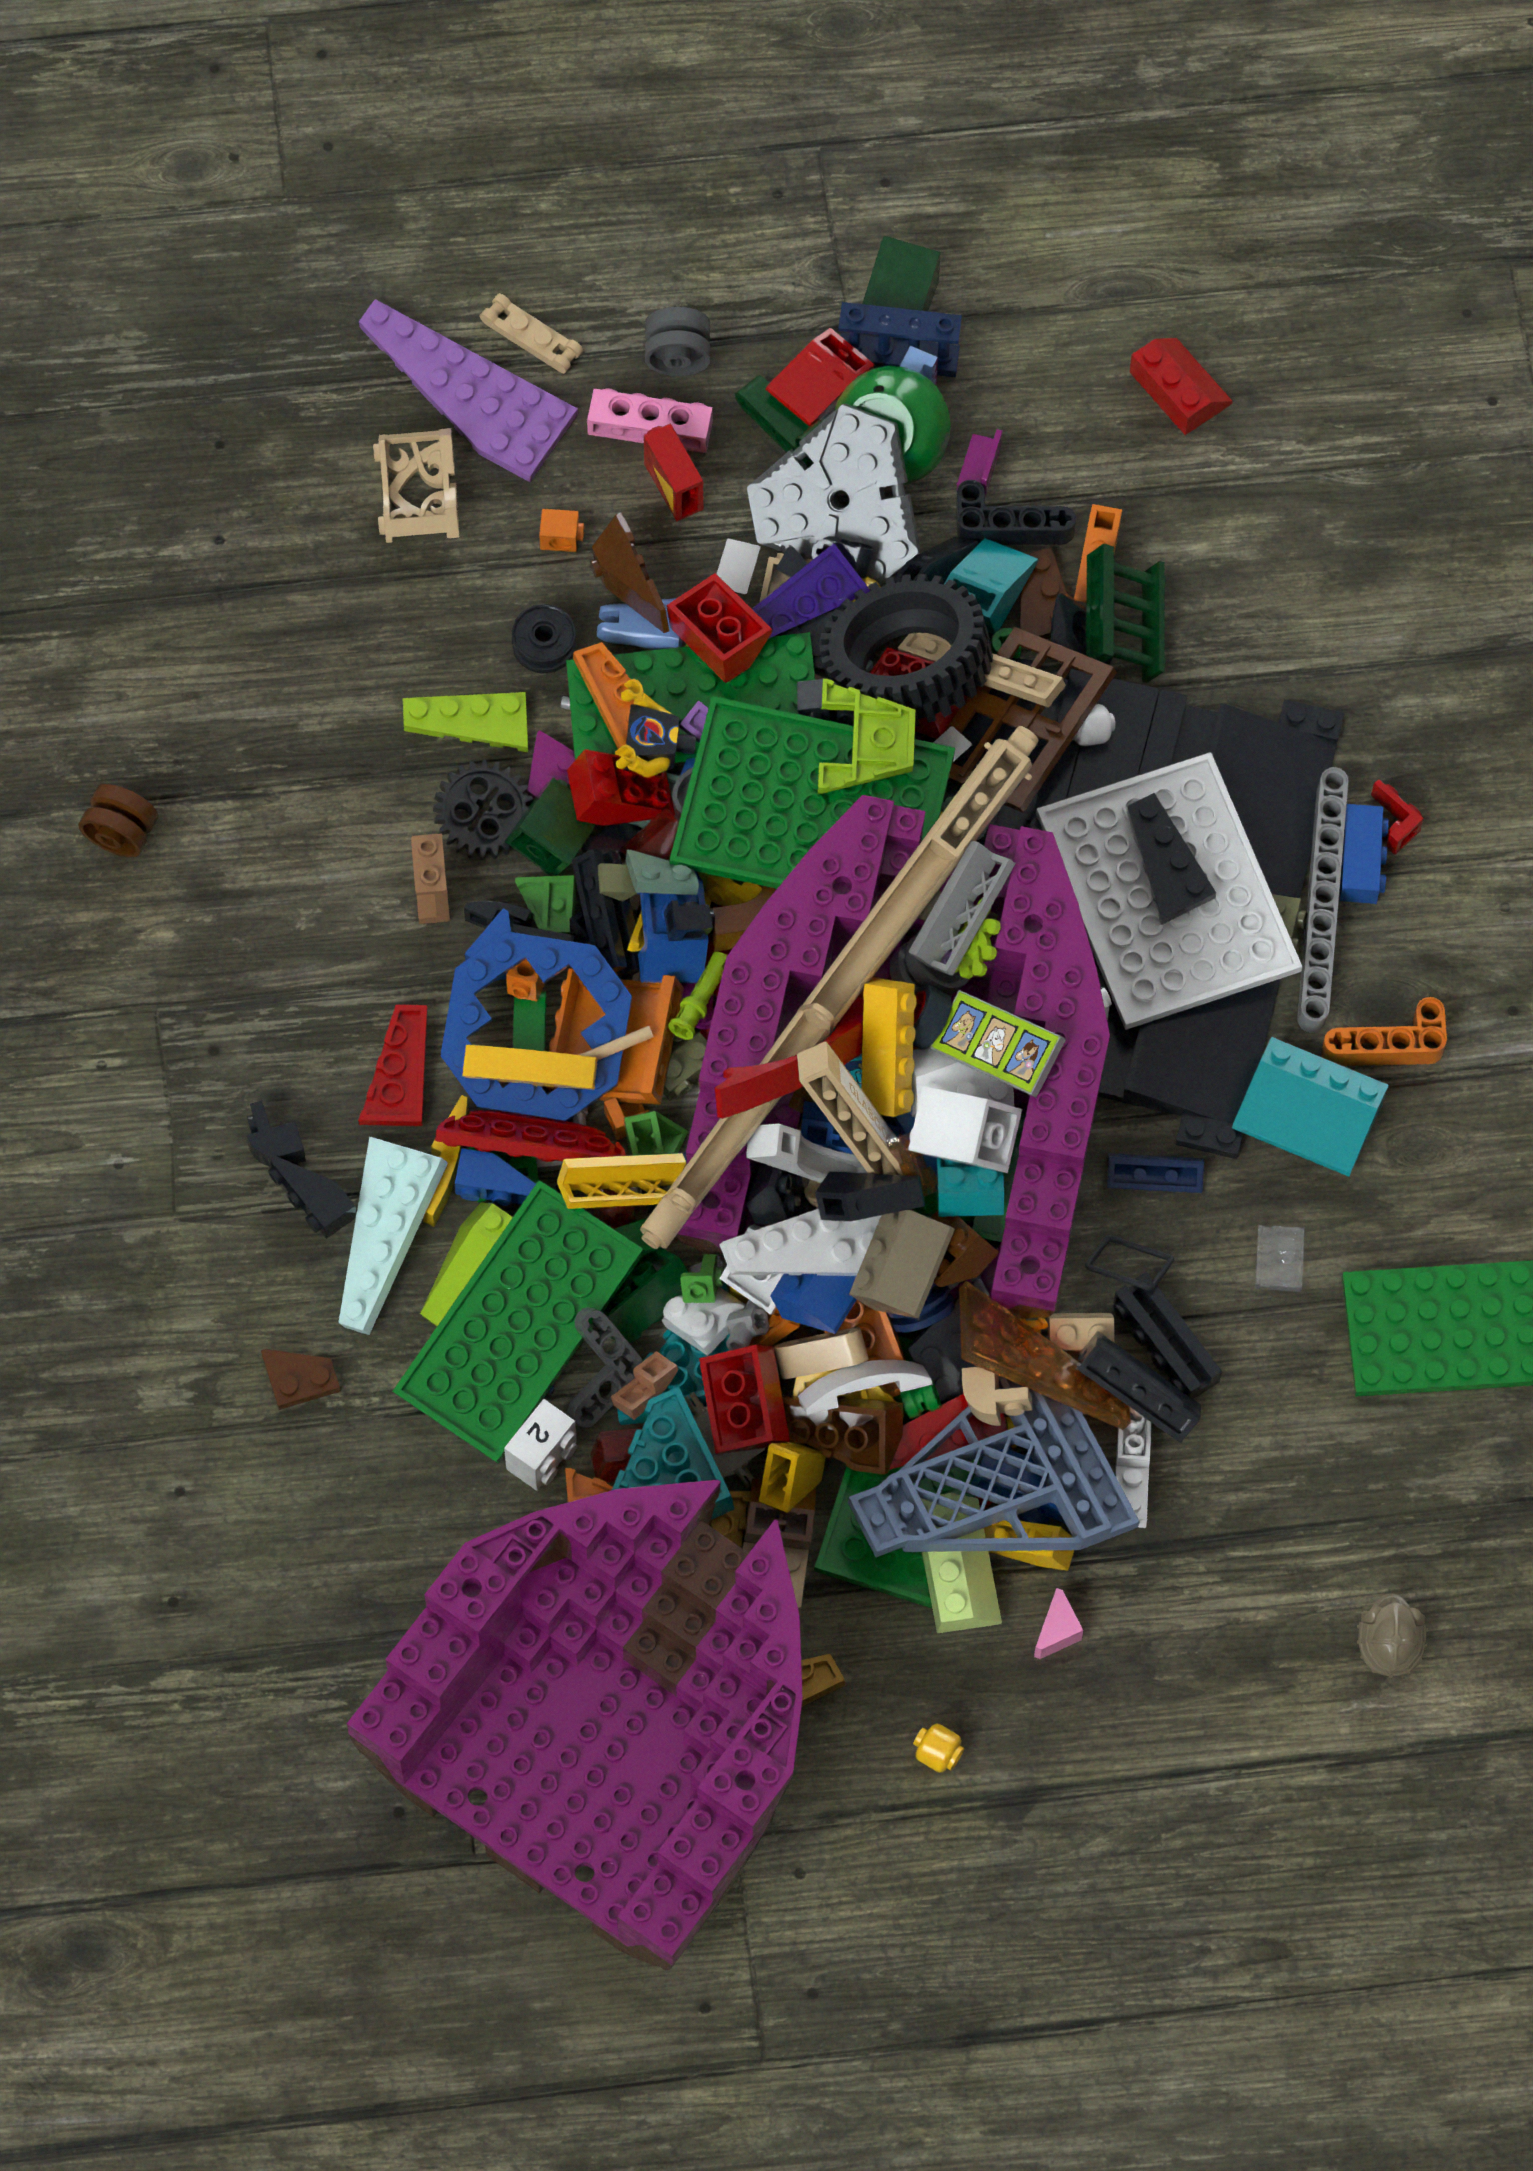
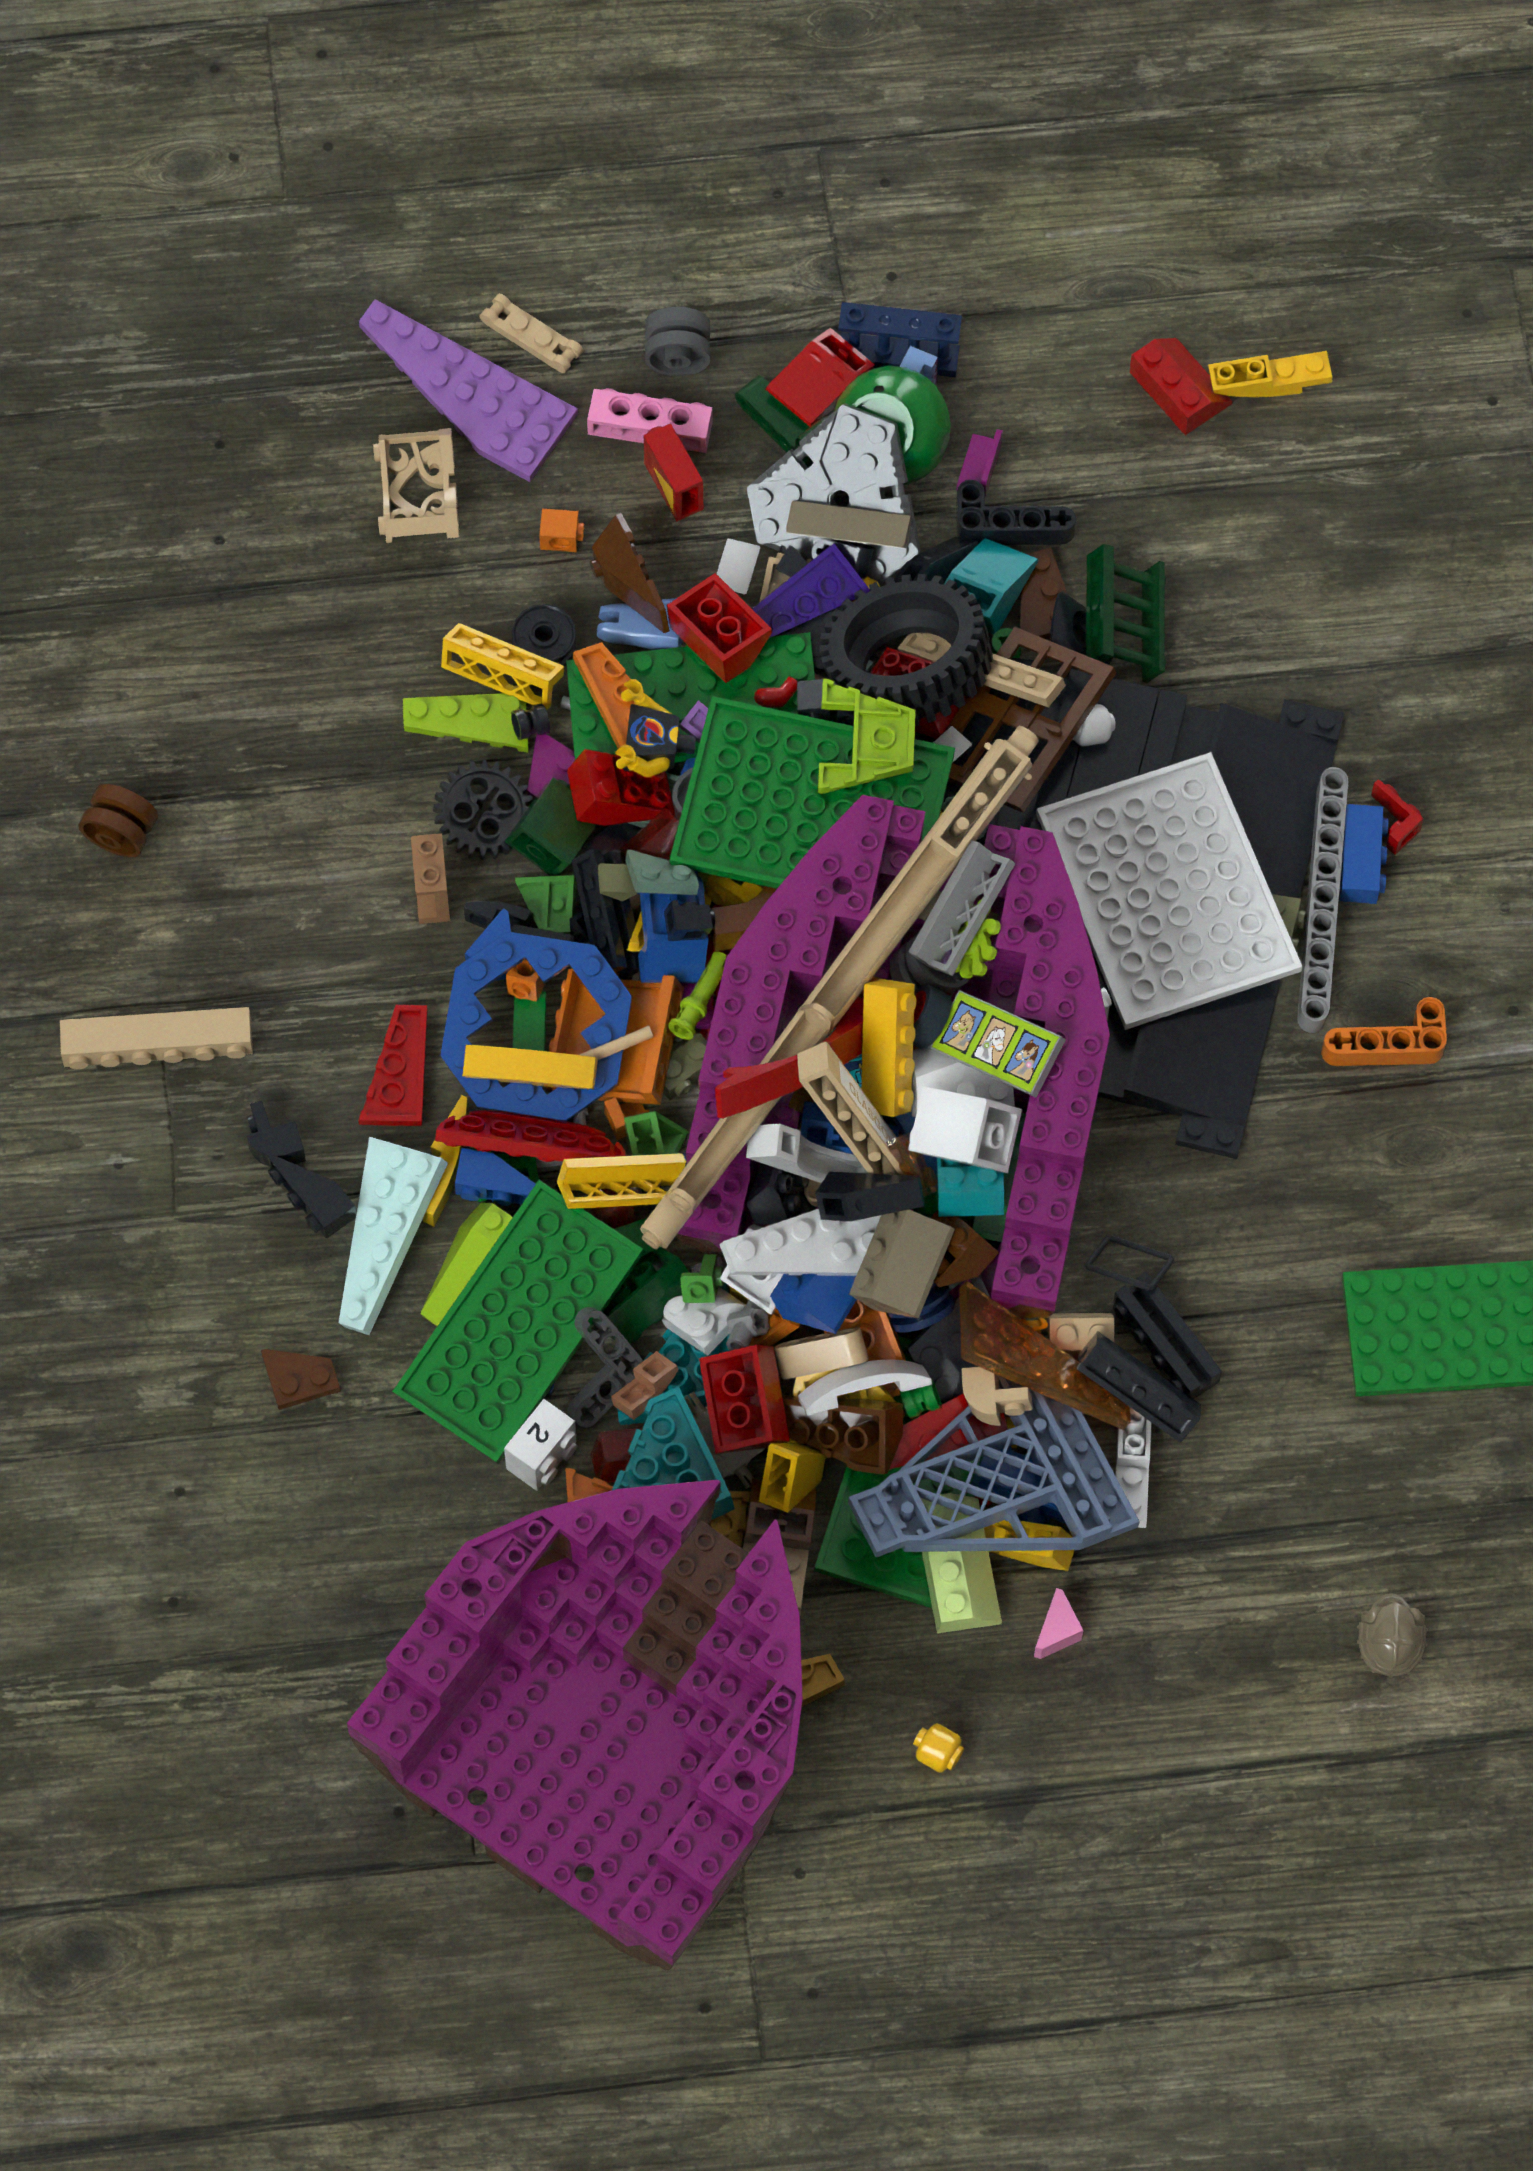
(156, 1037): none -> tan brick
(500, 659): none -> yellow fence
(530, 721): none -> black wheel
(776, 697): none -> red arm
(849, 524): none -> dark tan slope
(903, 276): dark green slope -> none
(1101, 529): orange slope -> none
(1155, 1173): dark blue slope -> none
(1171, 868): black wing -> none
(1270, 378): none -> yellow slope
(1279, 1258): clear plate -> none
(1310, 1106): teal slope -> none

